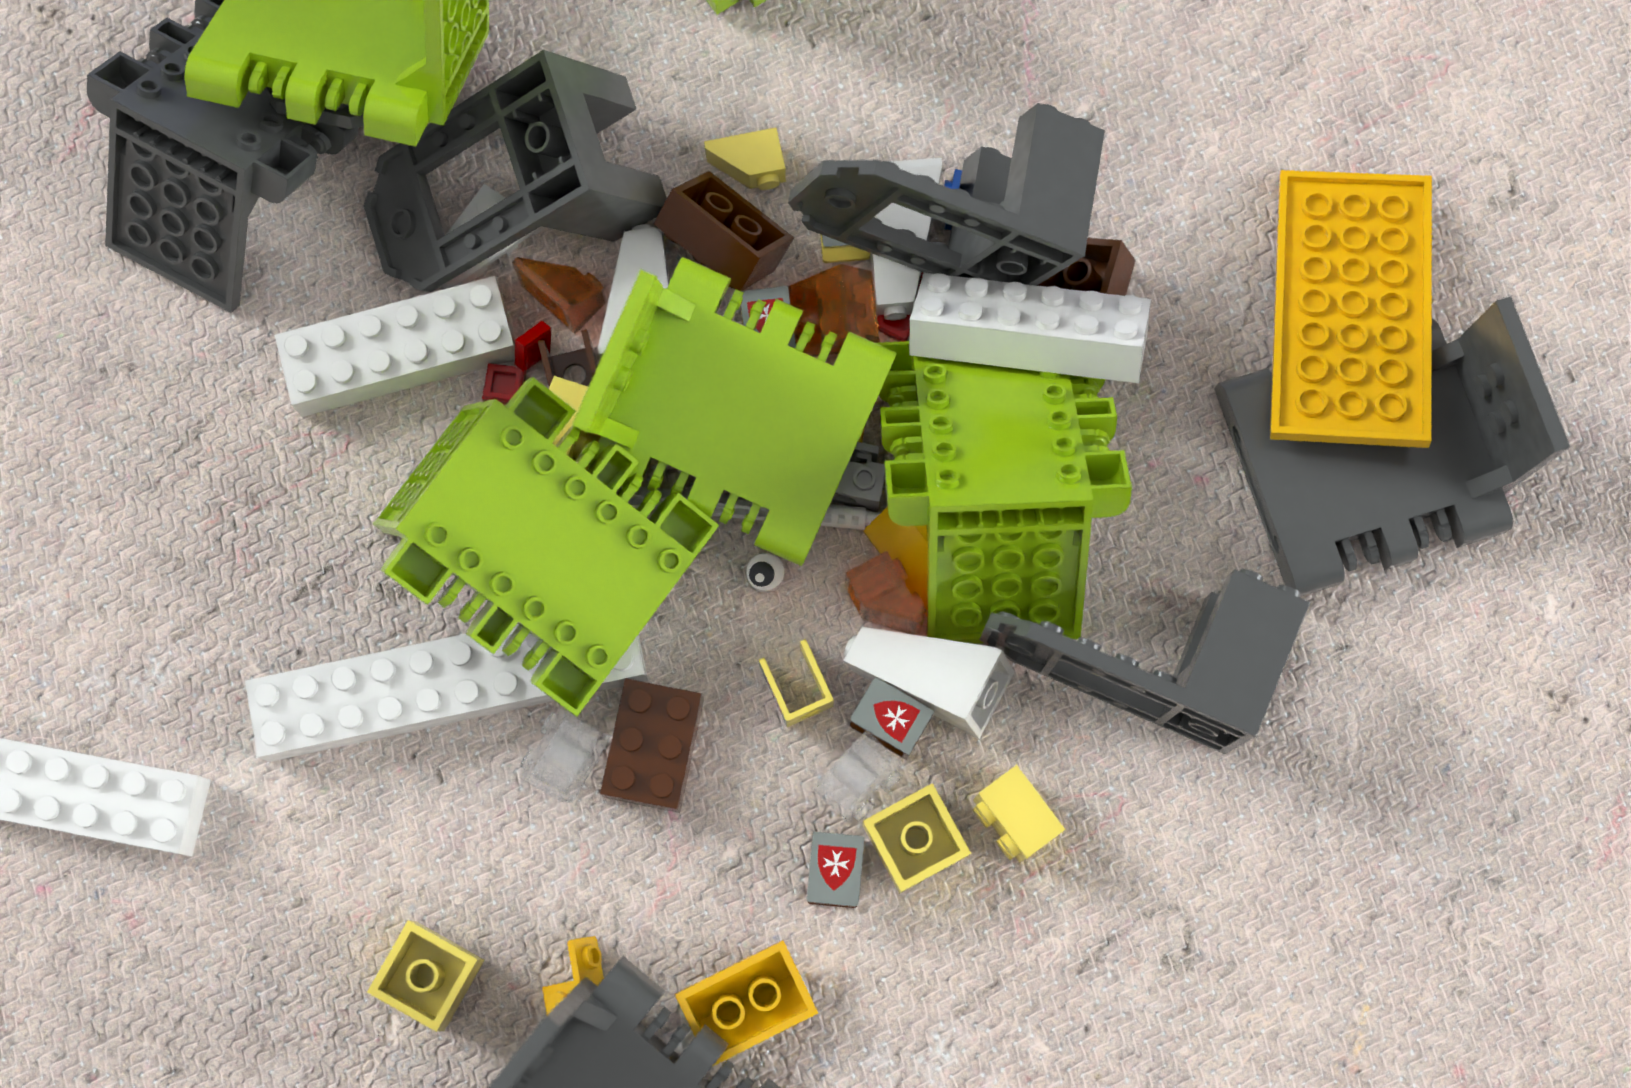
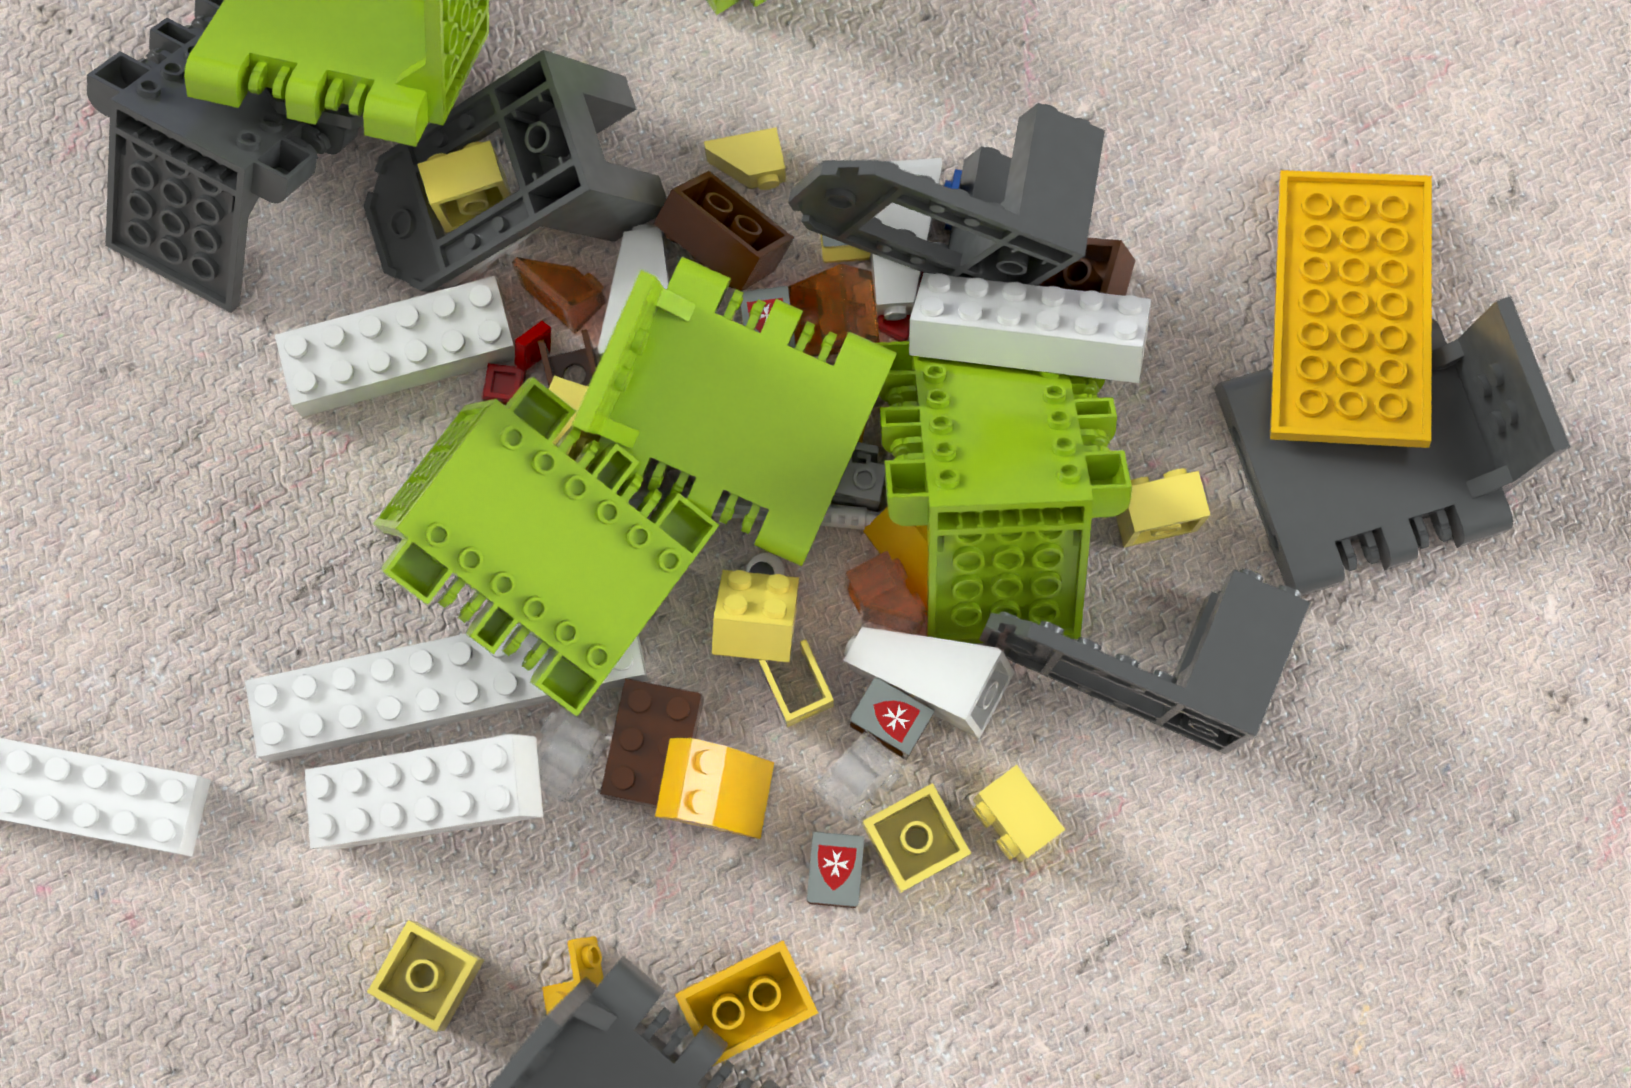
(424, 792): none -> white brick
(464, 183): none -> light yellow brick
(714, 787): none -> yellow slope
(755, 615): none -> light yellow brick
(1163, 508): none -> light yellow brick

